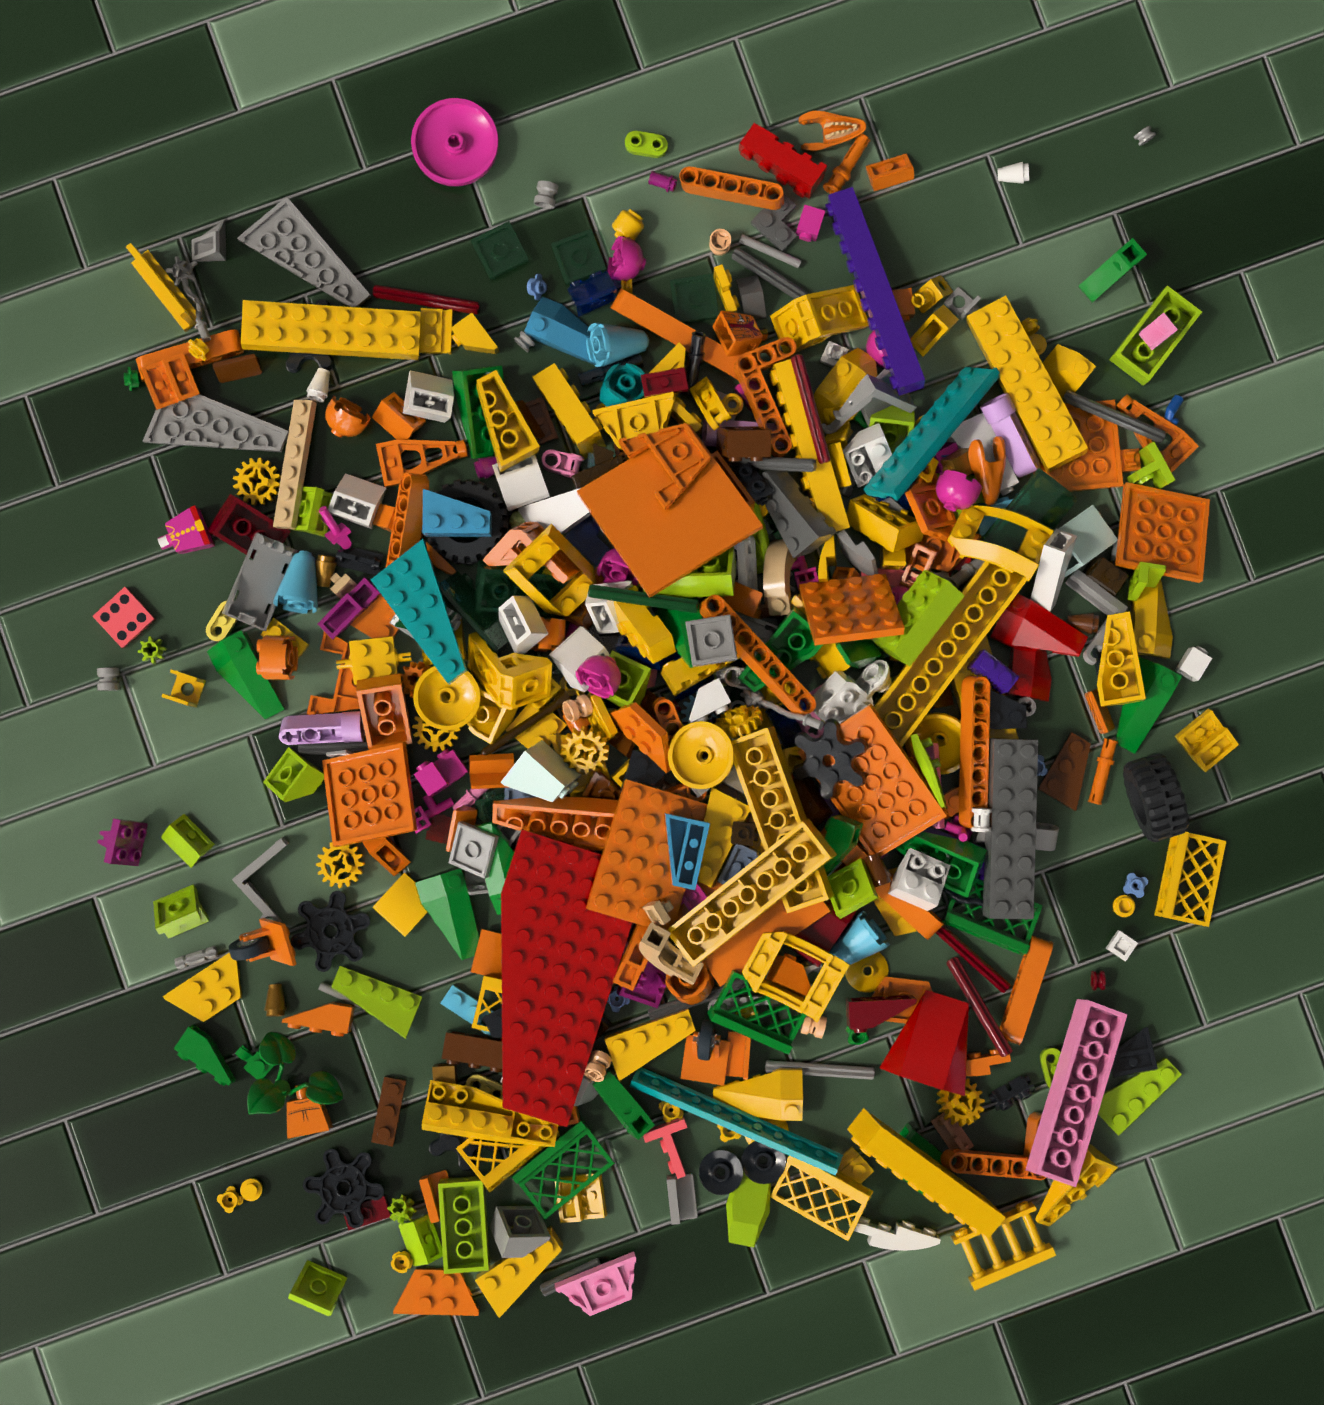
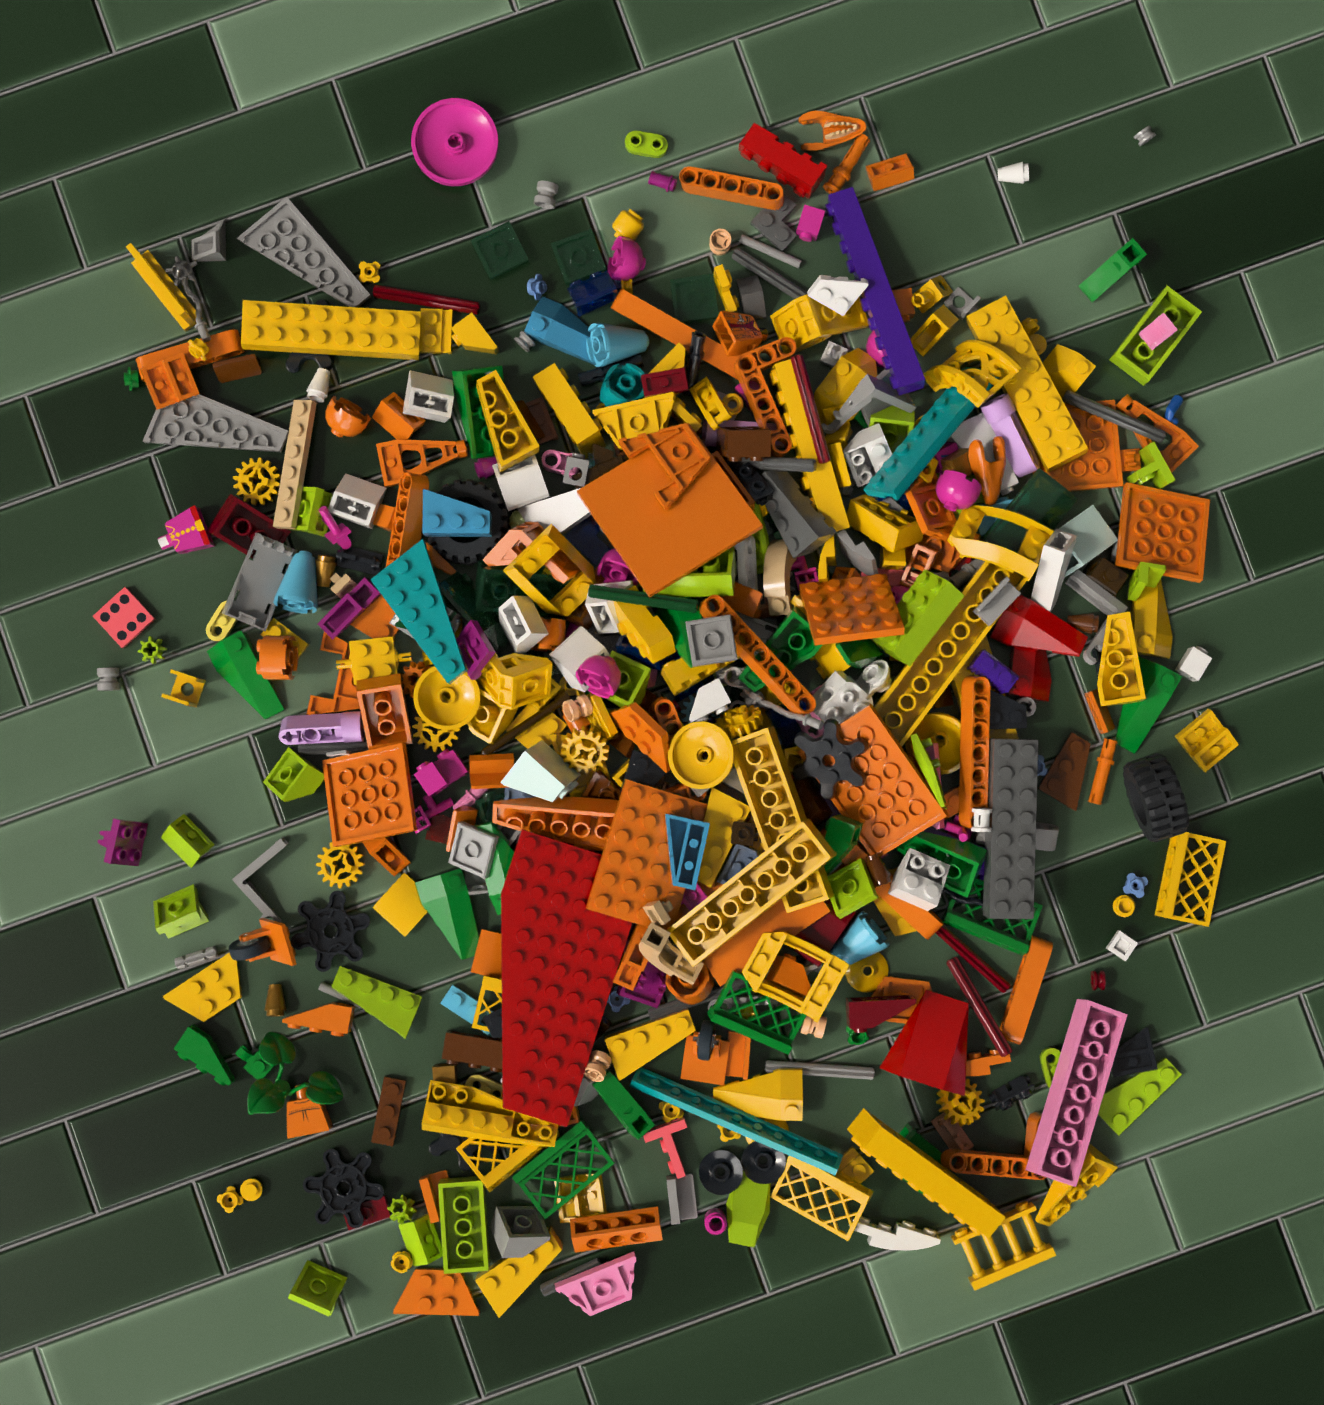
(373, 267): none -> yellow plate
(477, 645): none -> magenta plate
(579, 461): none -> light grey bracket
(616, 1229): none -> orange brick
(715, 1228): none -> dark pink brick
(837, 292): none -> white wing
(991, 358): none -> yellow fence
(996, 601): none -> light grey panel

